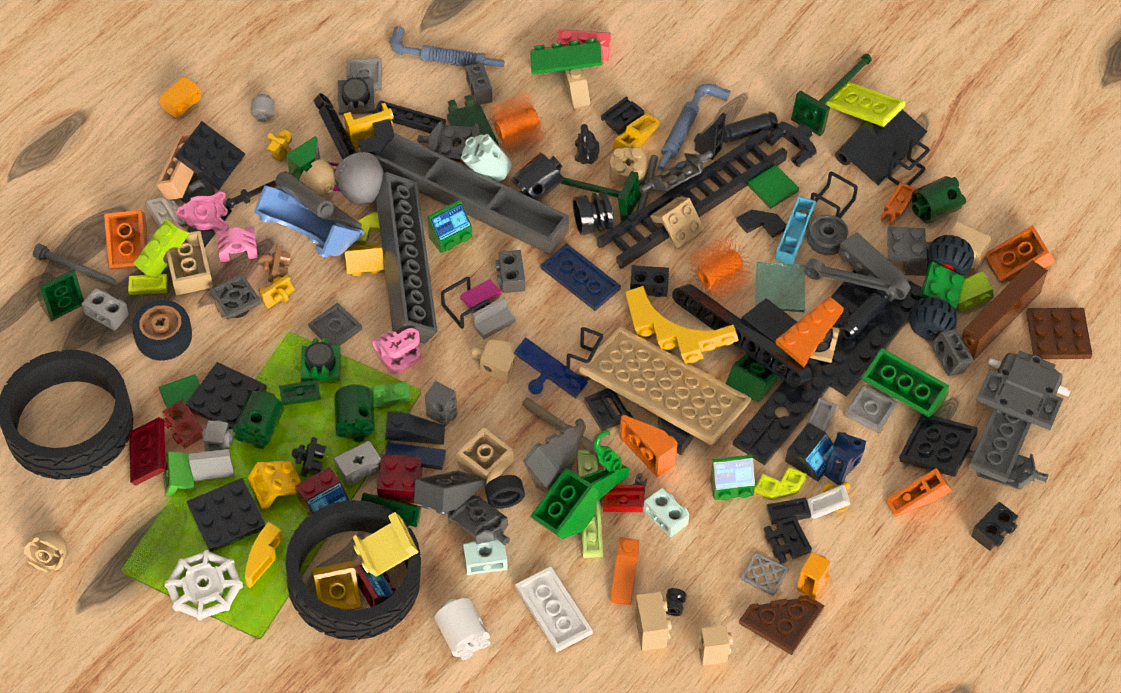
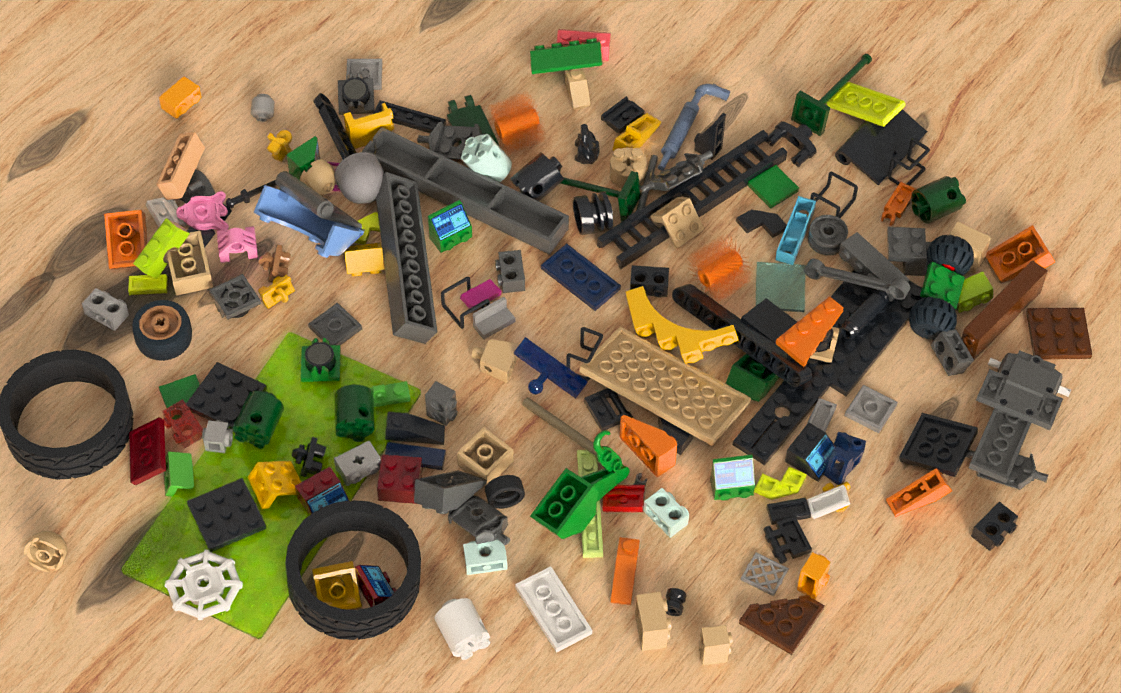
(41, 252): dark grey piece -> none
(60, 295): dark green slope -> none
(210, 155): black plate -> none
(211, 465): light grey tile -> none
(262, 553): yellow slope -> none
(300, 392): dark green plate -> none
(383, 134): black tile -> none
(385, 547): light yellow panel -> none
(387, 349): bright pink piece -> none
(408, 512): dark green plate -> none
(440, 54): sand blue piece -> none
(479, 83): dark grey brick -> none
(548, 461): dark grey slope -> none
(749, 126): black axle -> none
(906, 383): green slope -> none

